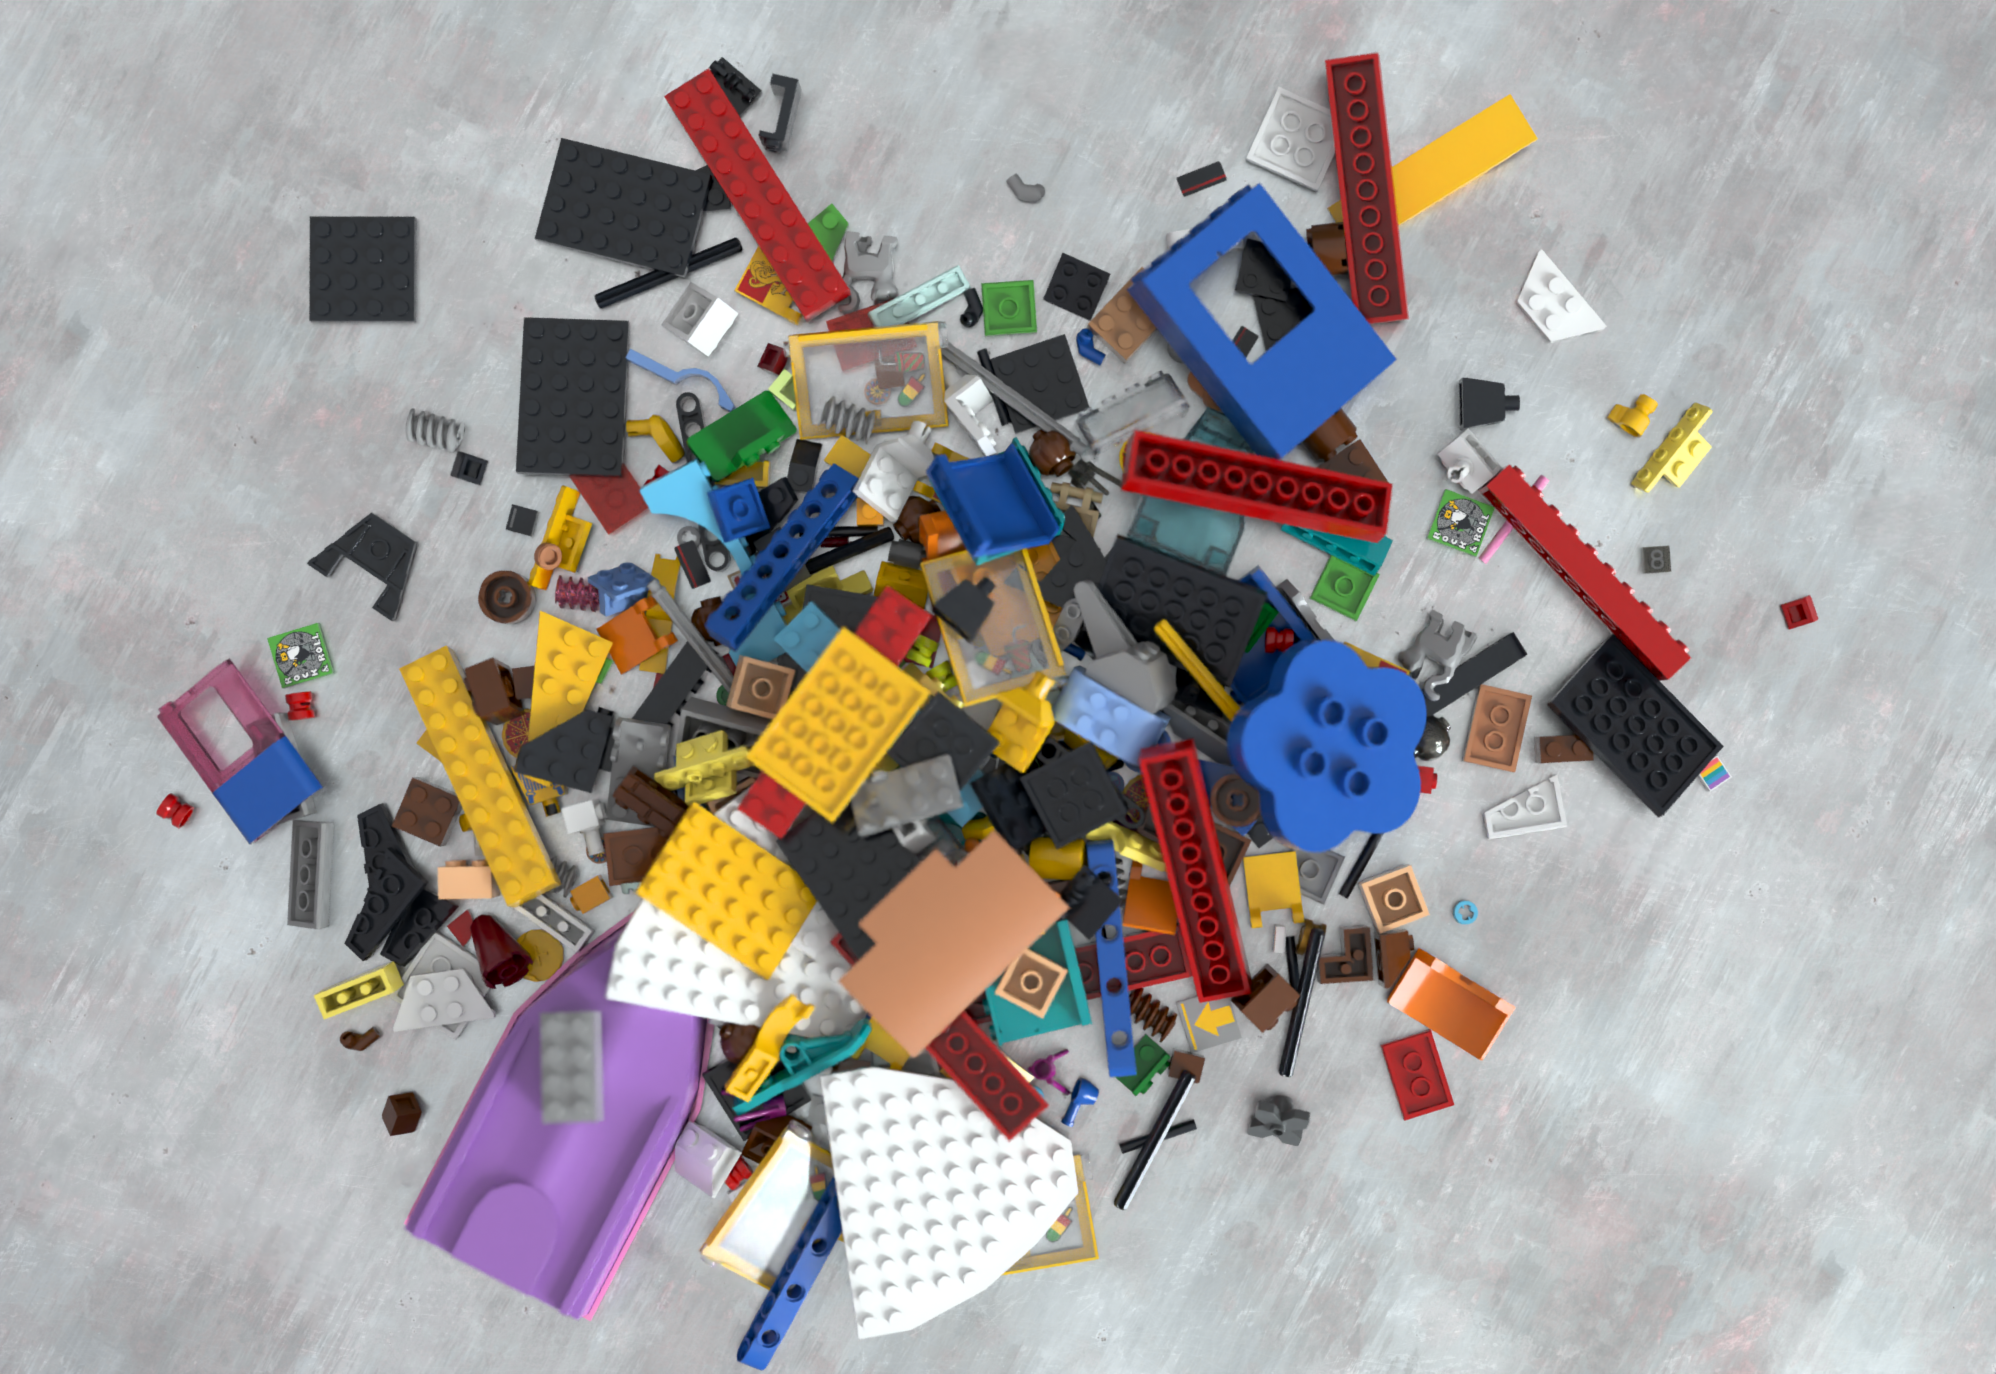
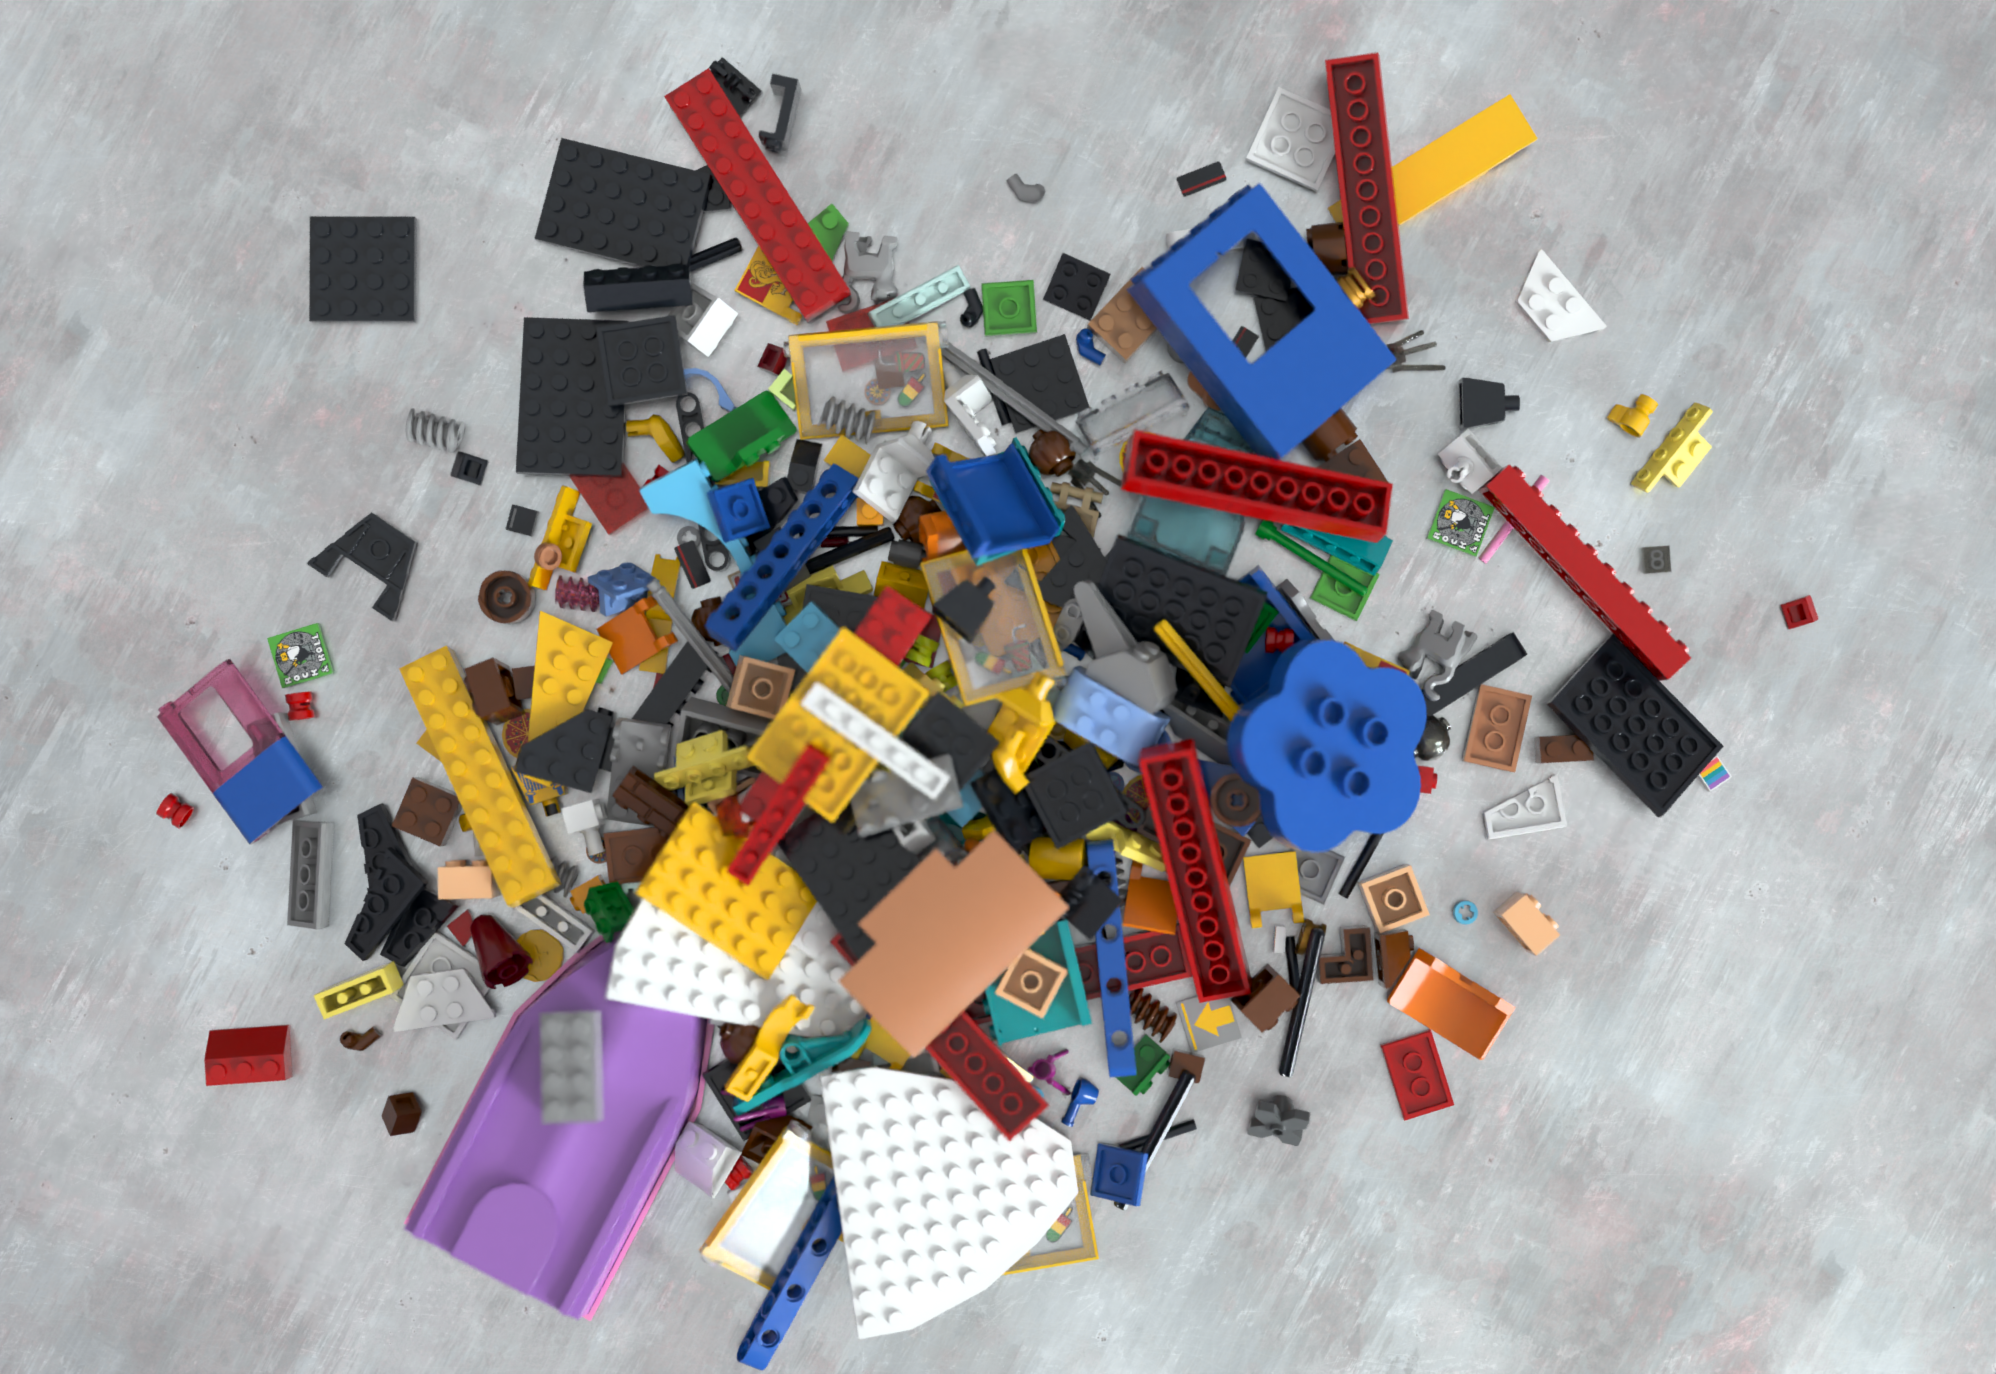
(248, 1055): none -> red slope
(608, 909): none -> green bracket
(638, 288): none -> black brick
(642, 360): none -> black plate
(731, 819): none -> clear red bracket
(779, 813): none -> red plate
(875, 740): none -> white plate
(1007, 764): none -> yellow arm
(1119, 1174): none -> blue tile
(1269, 531): none -> green piece
(1352, 288): none -> pearl gold wheel
(1400, 353): none -> clear smoke plant
(1526, 923): none -> light nougat brick

